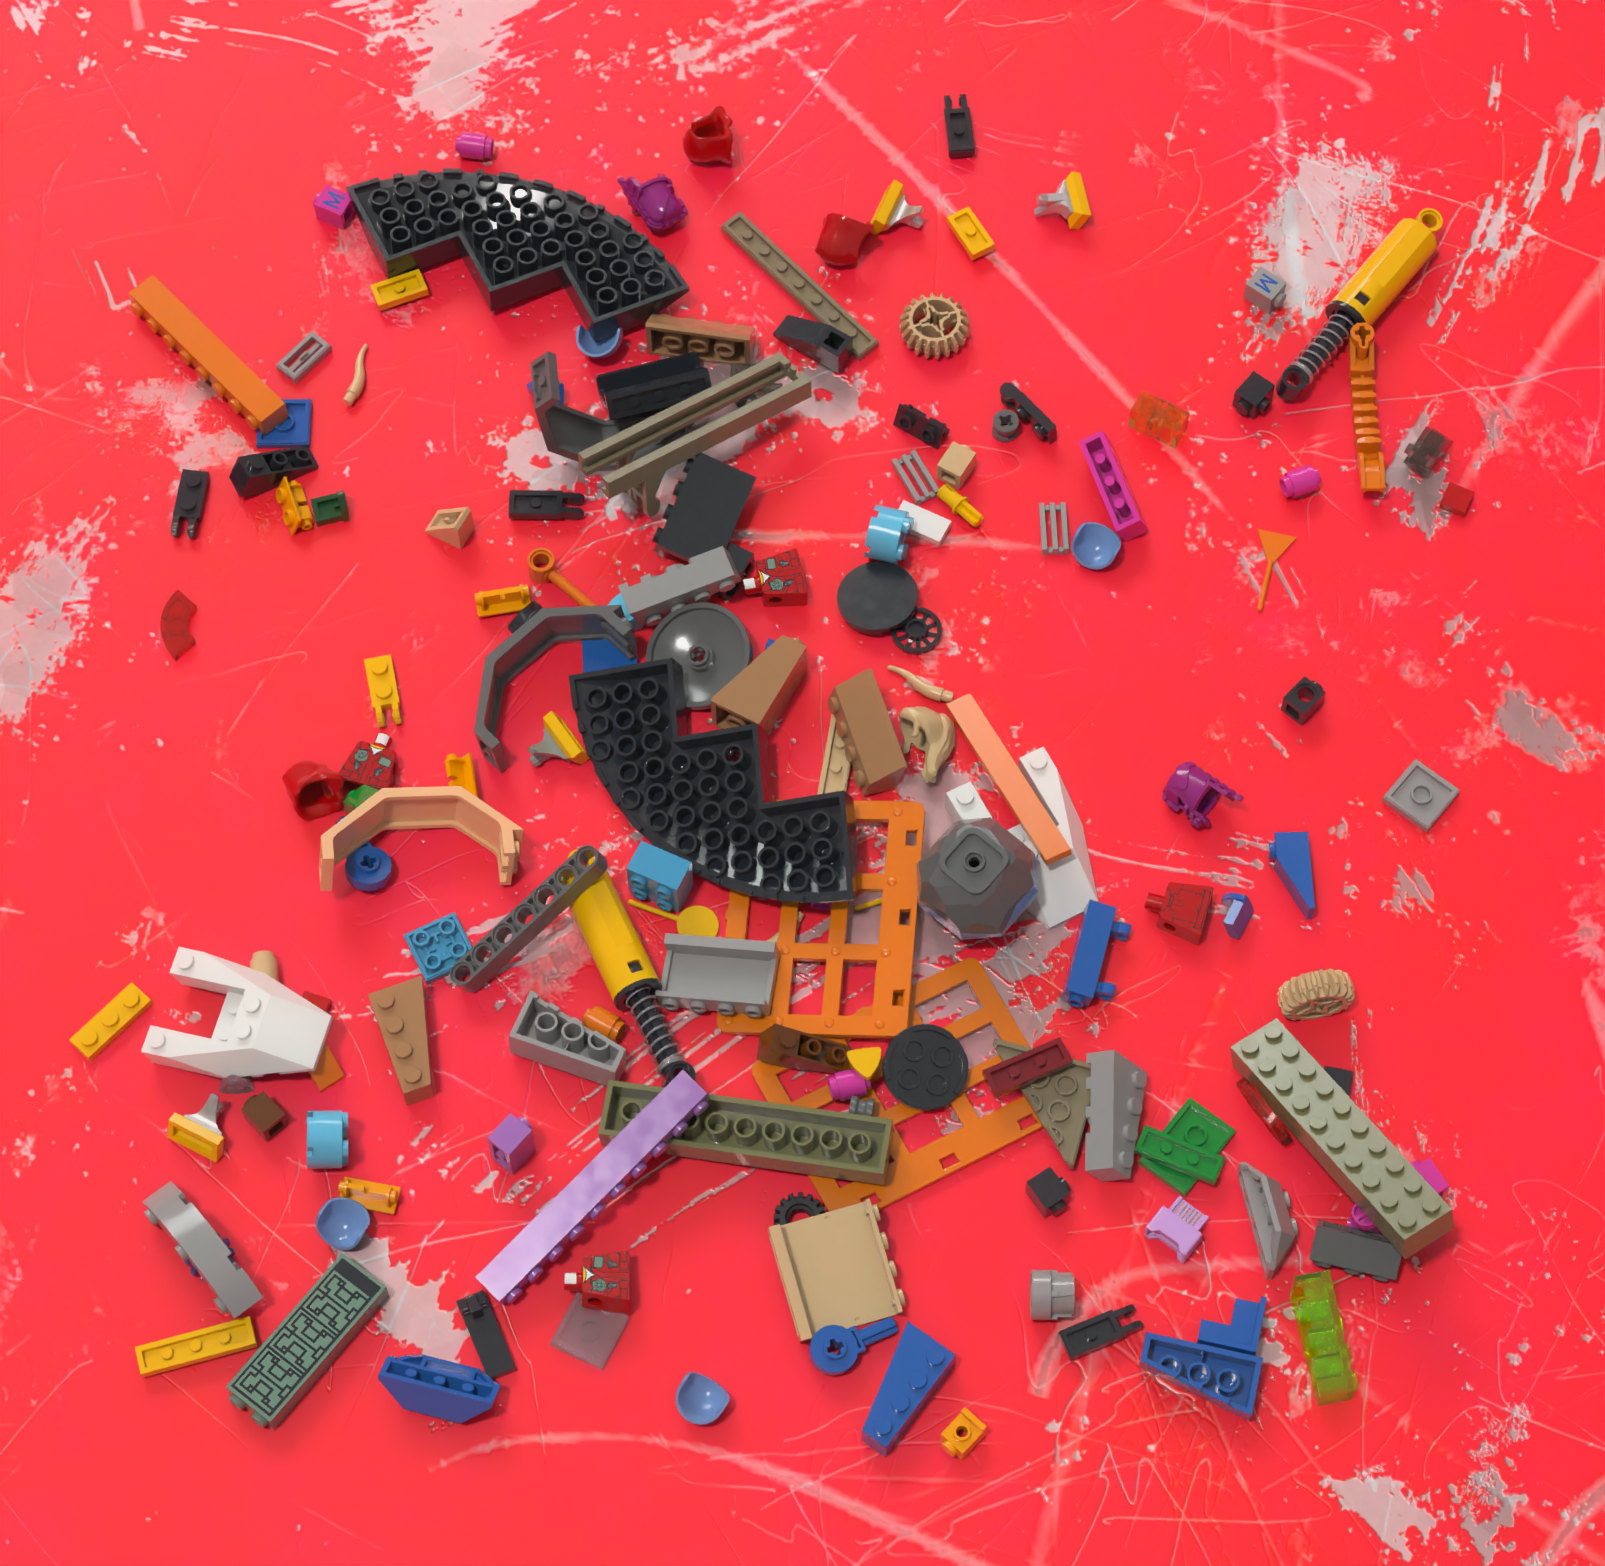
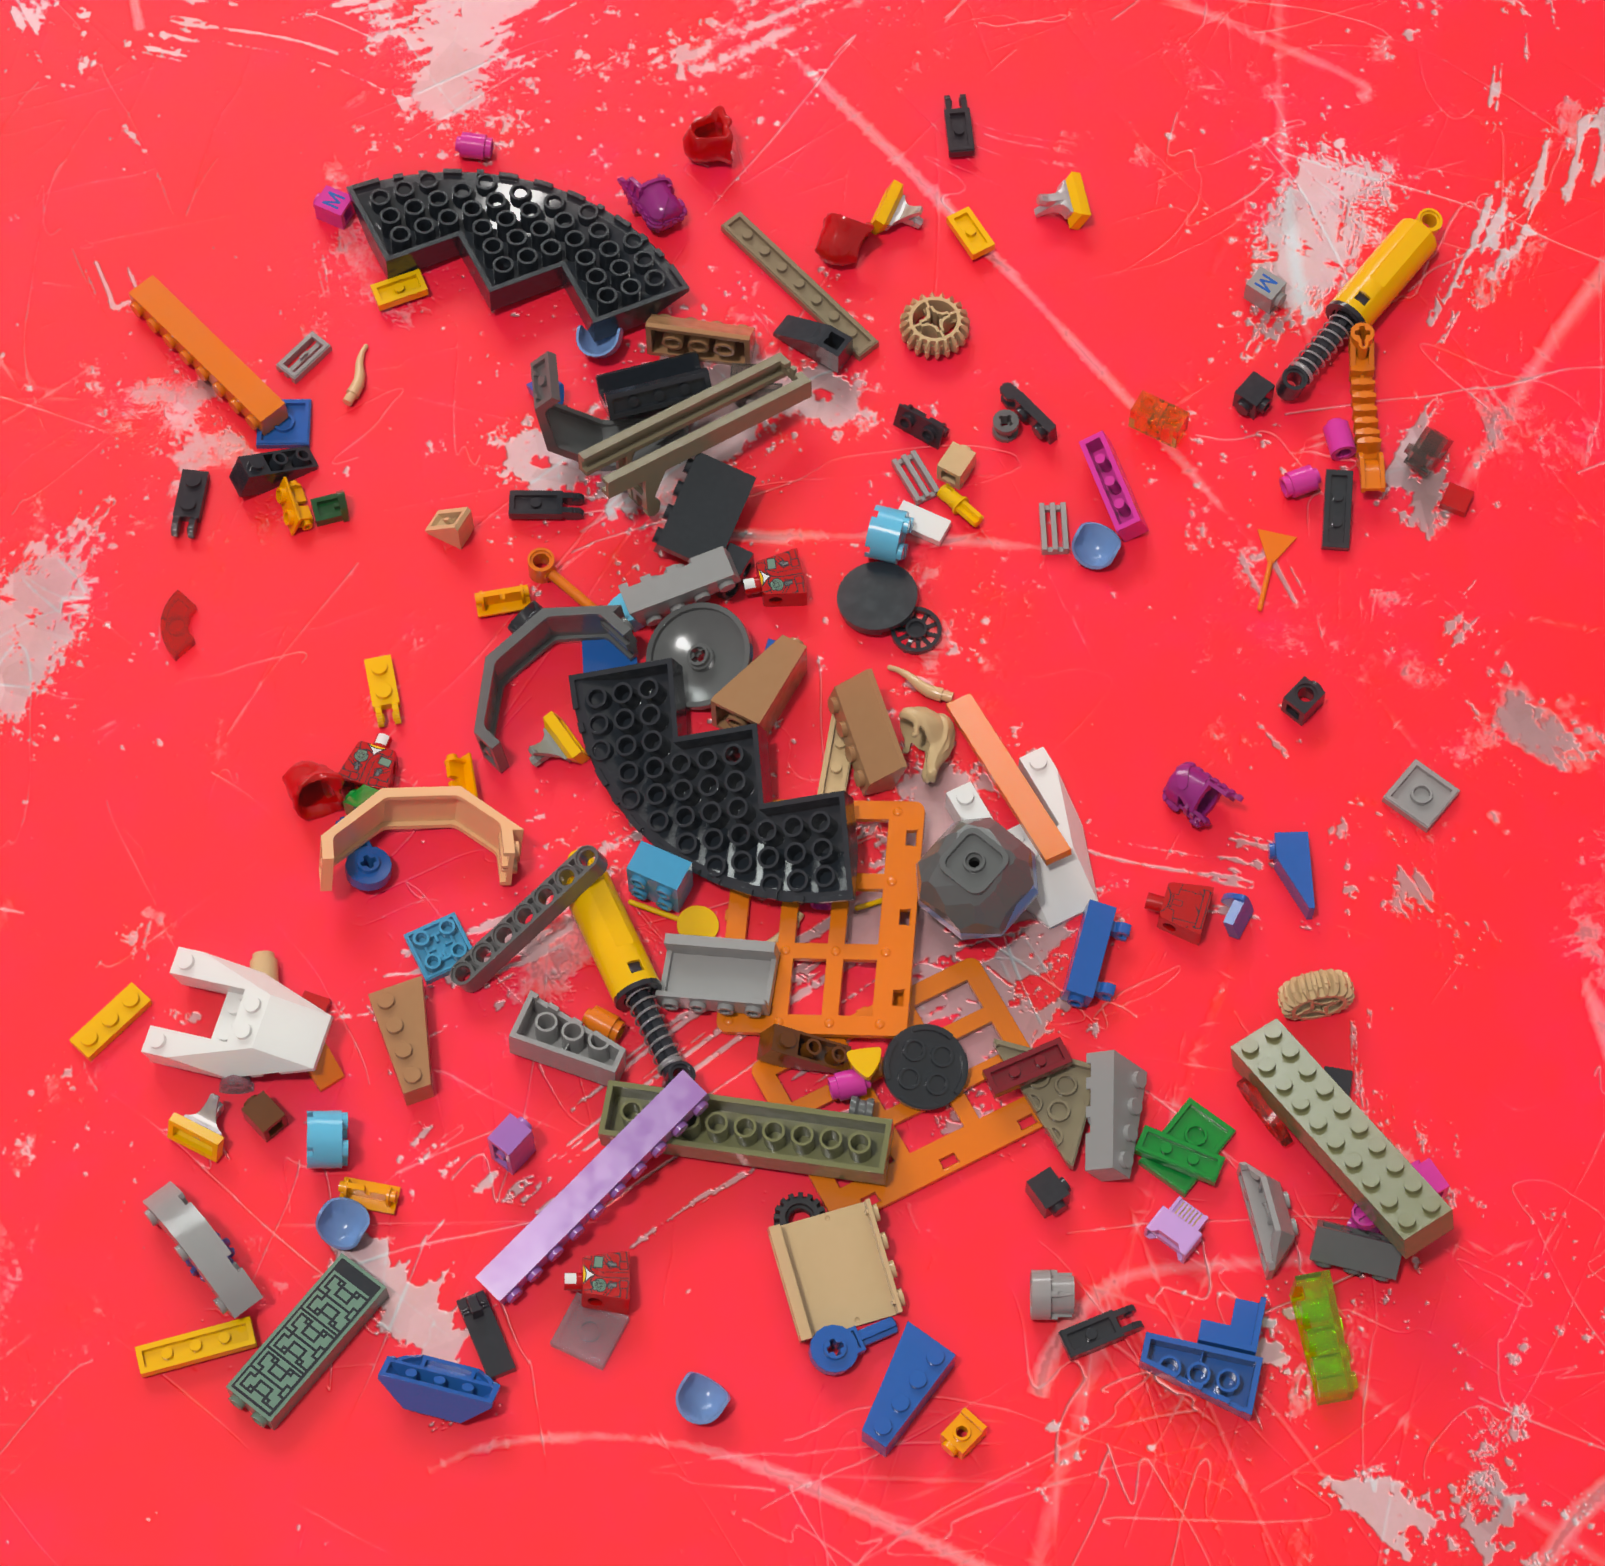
(1337, 510): none -> black hinge
(1339, 439): none -> dark pink brick

